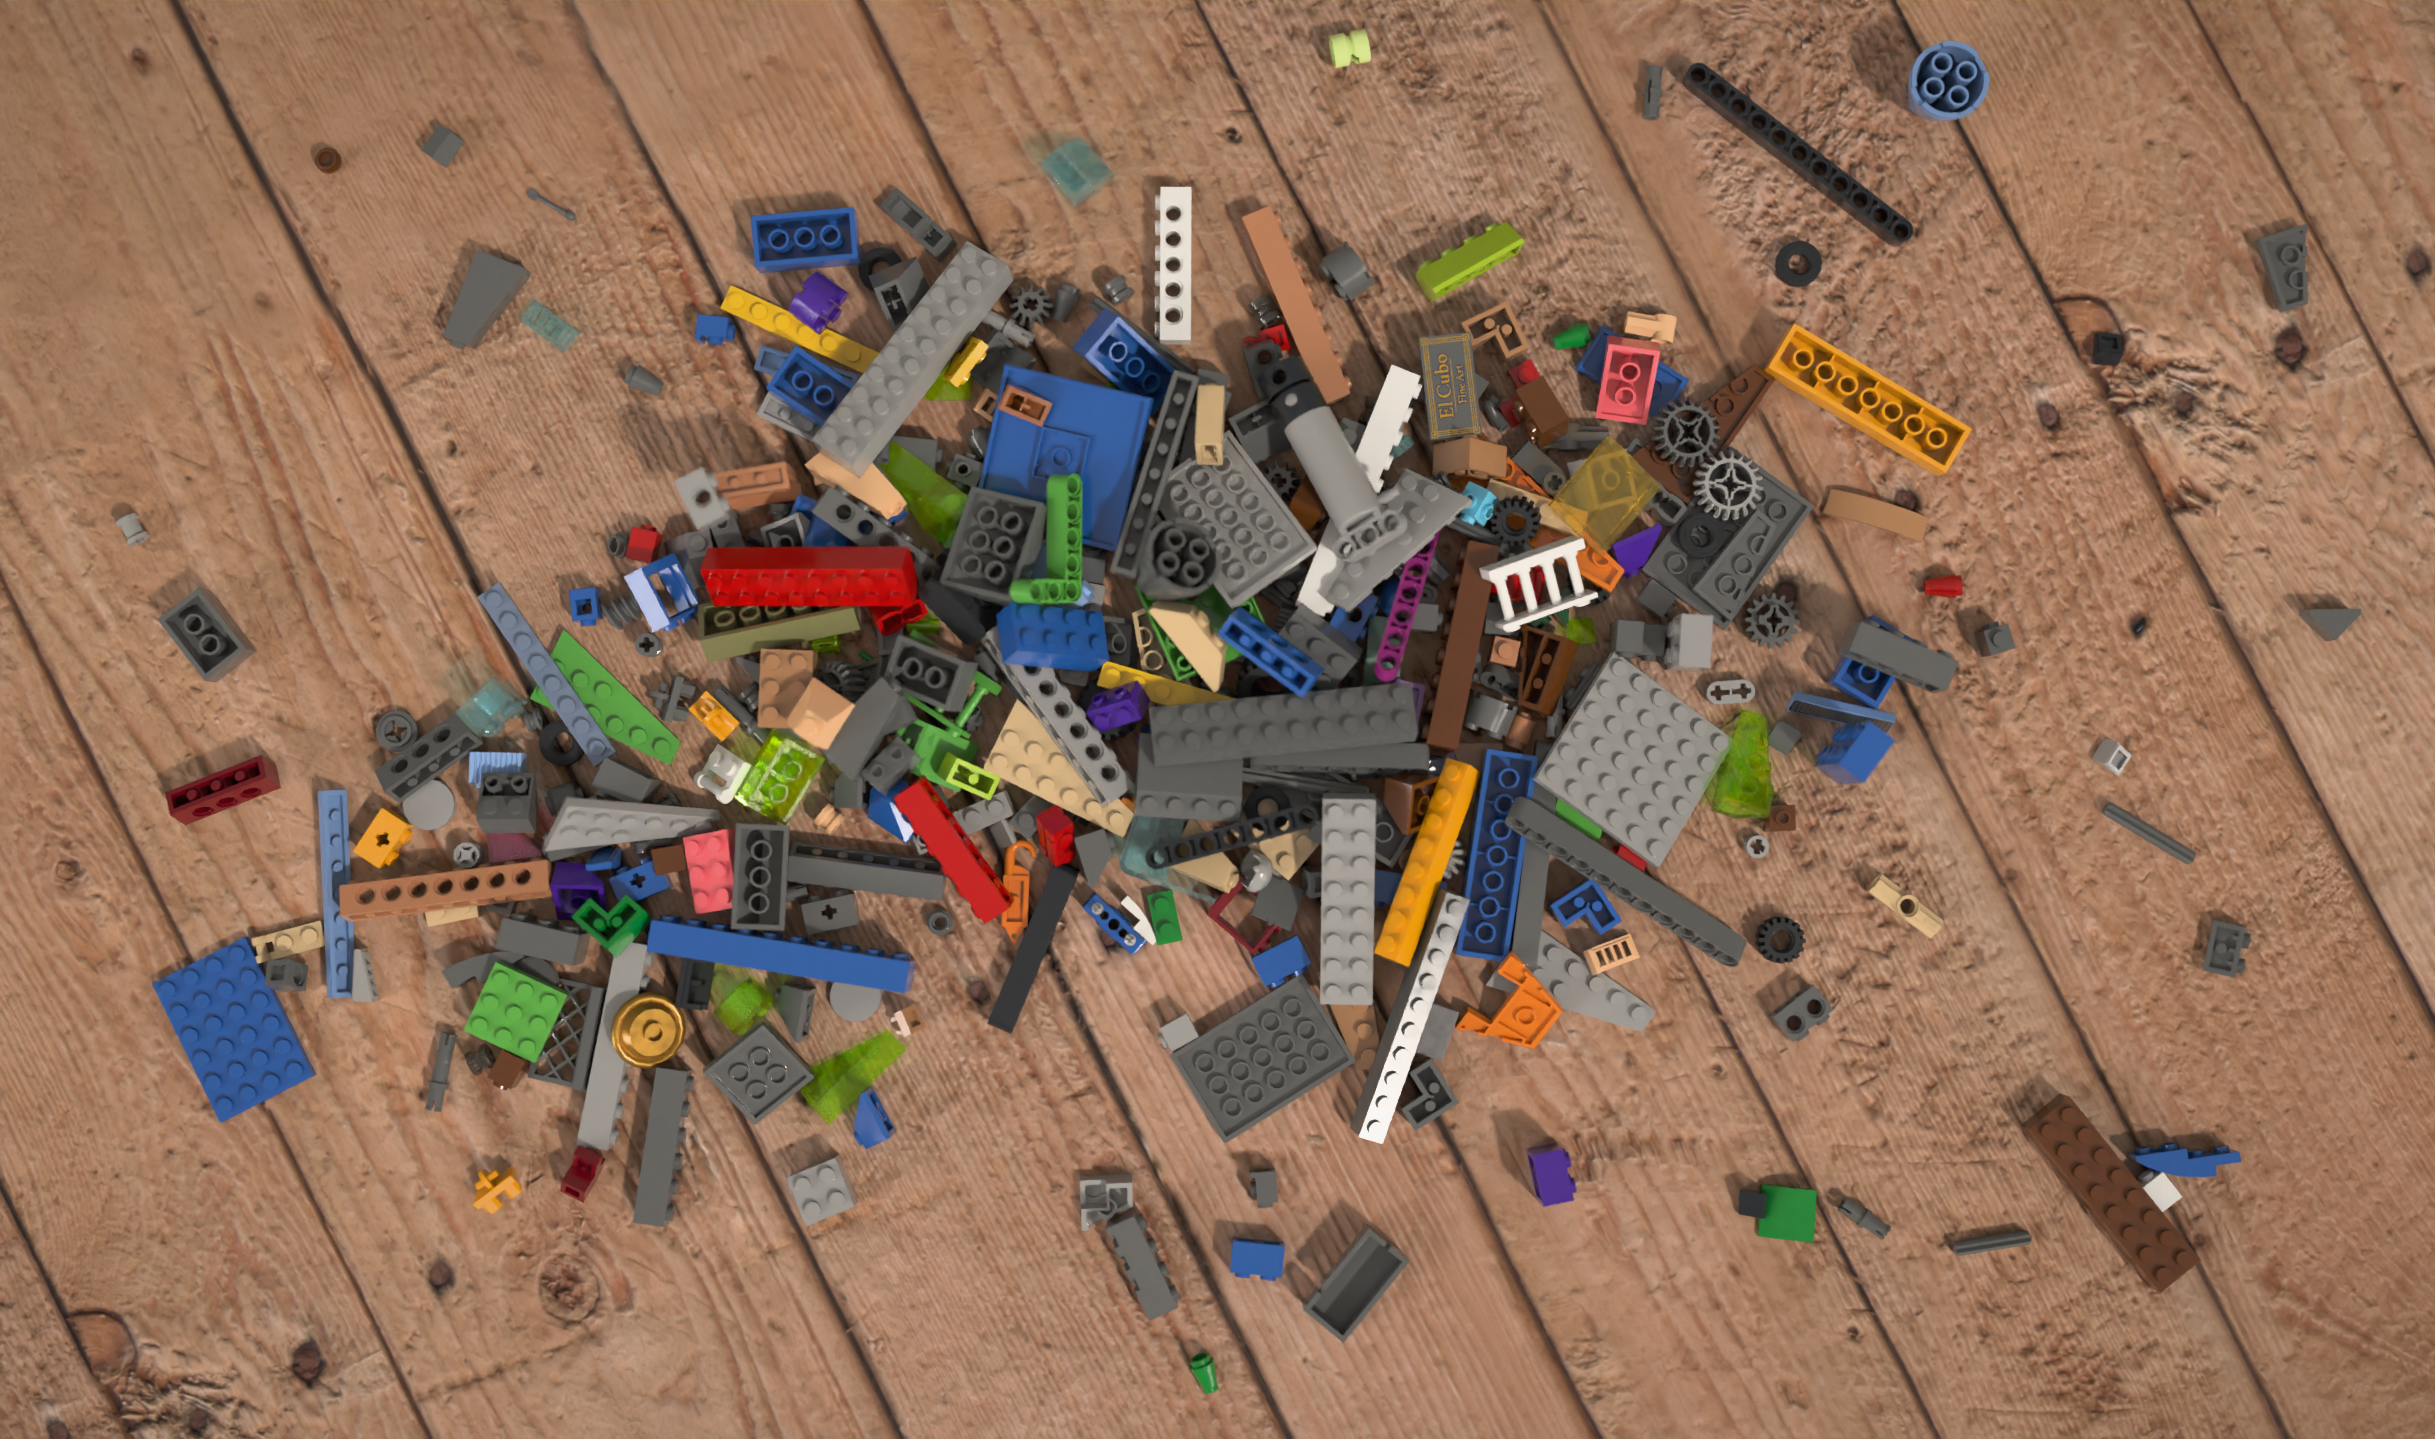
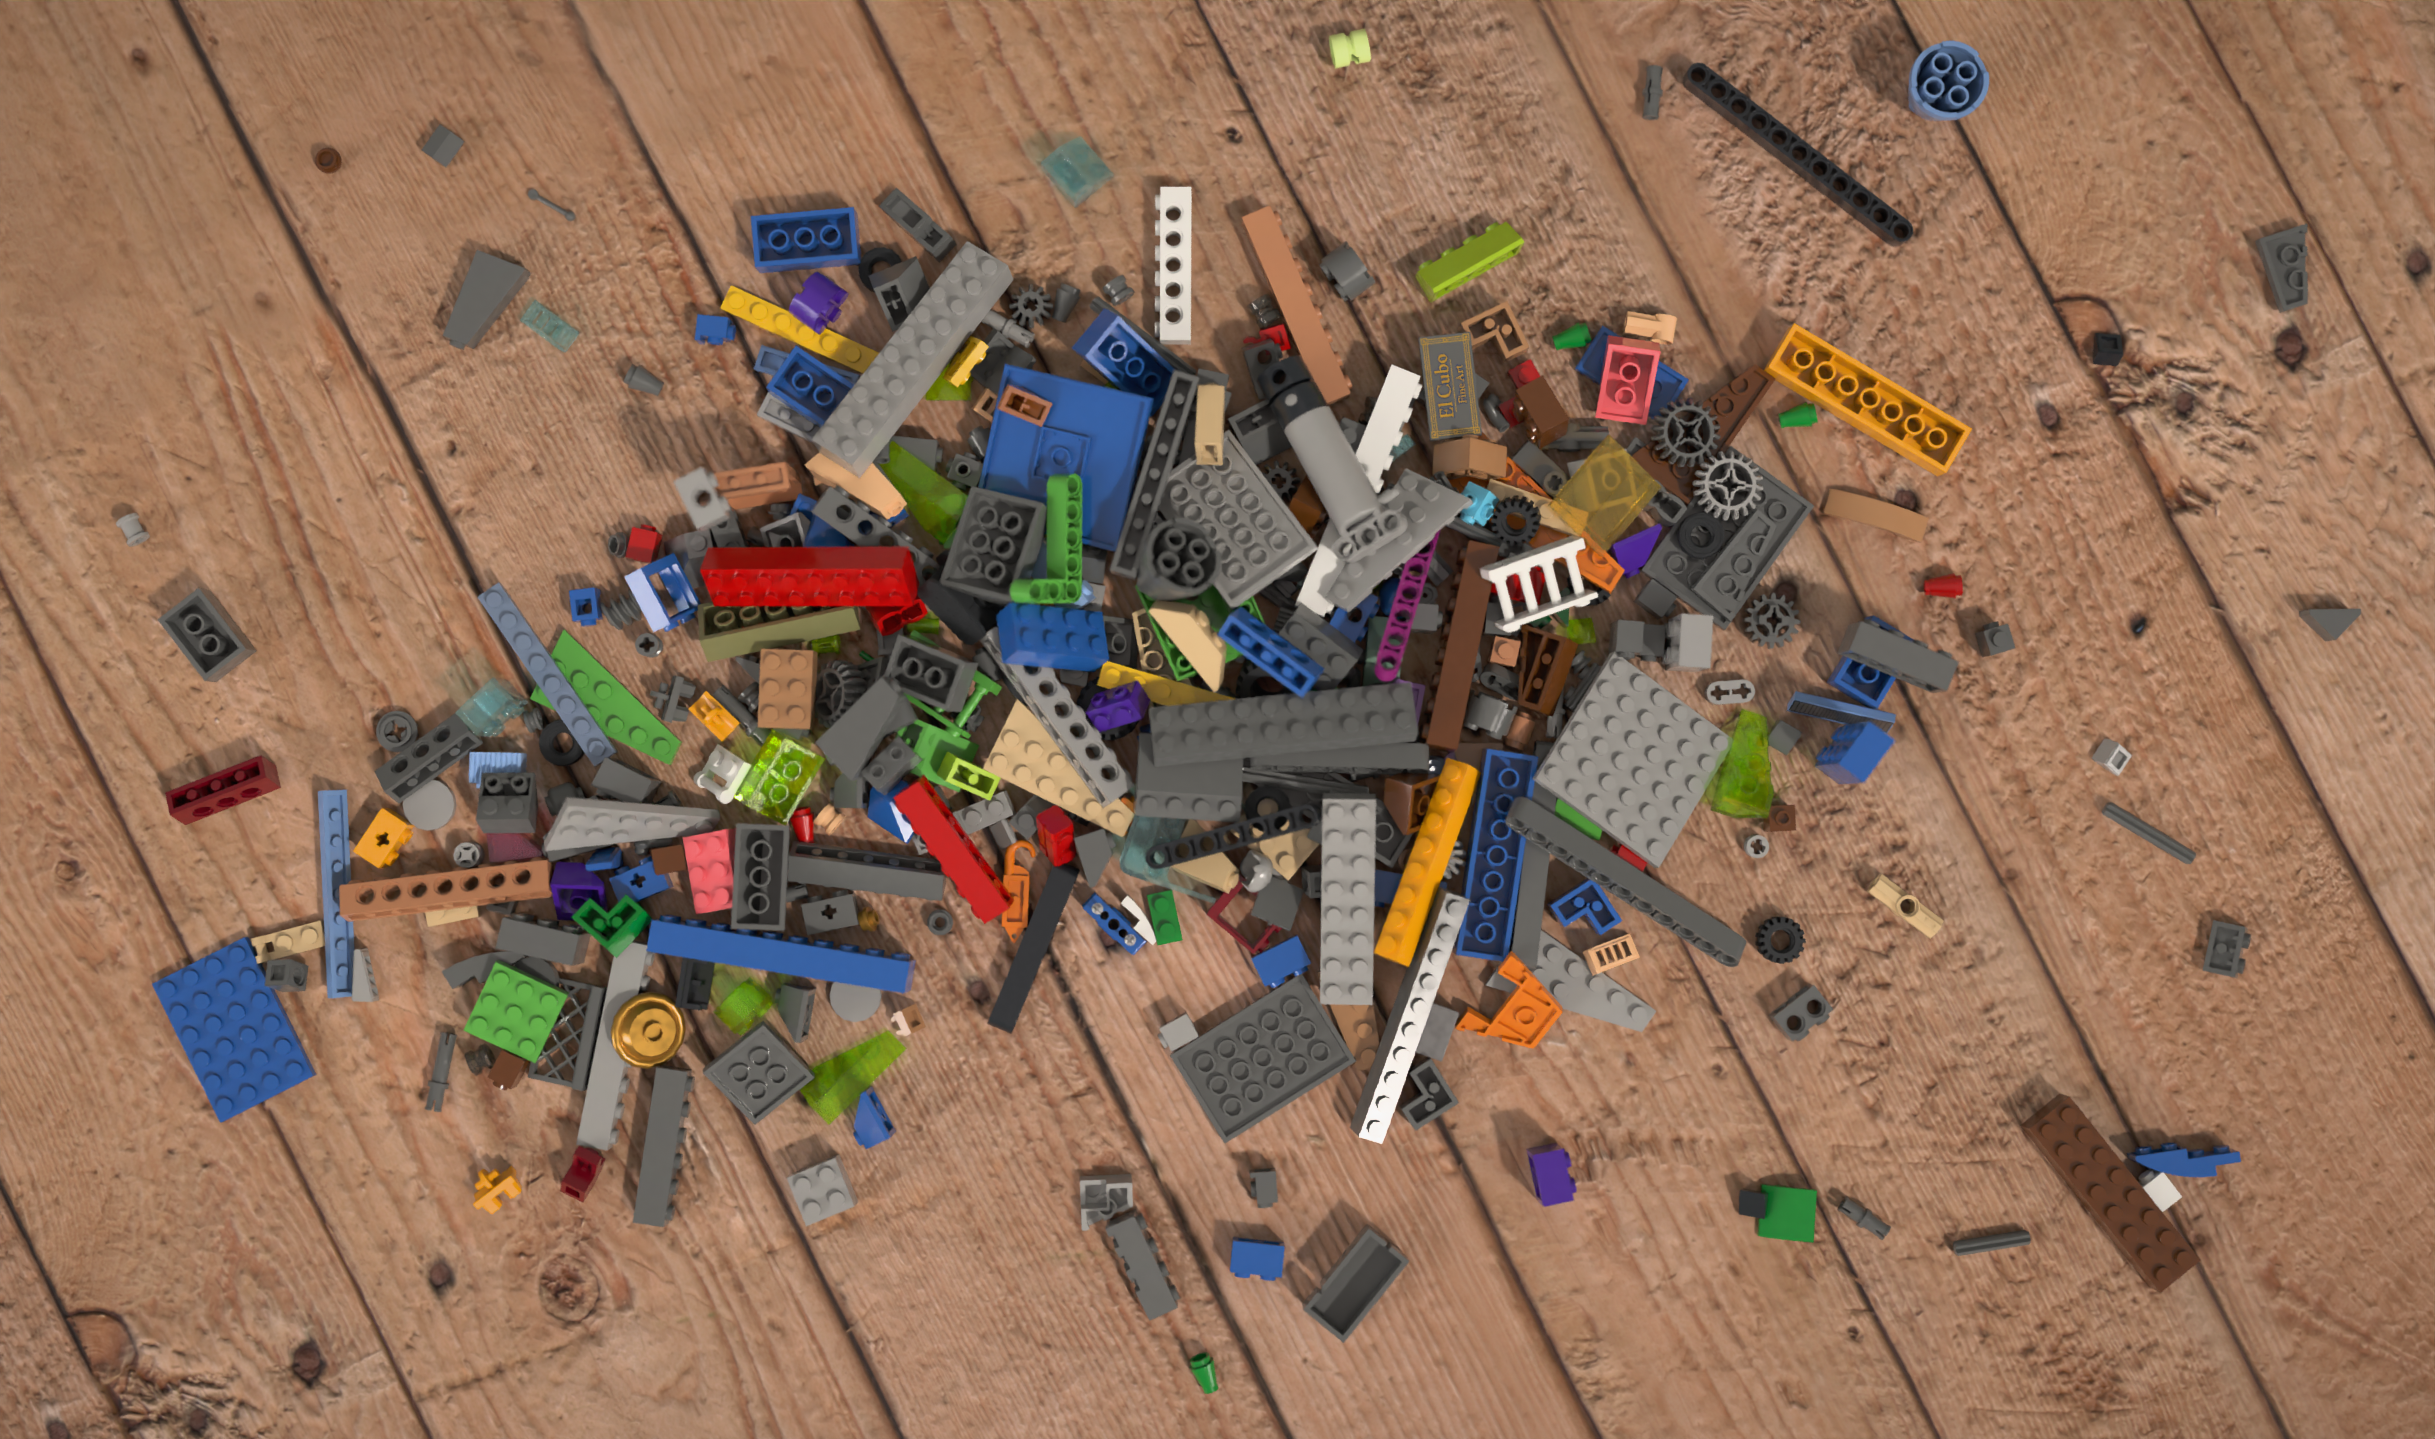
(803, 824): none -> red cone
(819, 714): light nougat slope -> none
(868, 919): none -> pearl gold plate
(1579, 661): none -> dark grey bush
(1798, 248): black tyre -> none
(1799, 416): none -> green cone

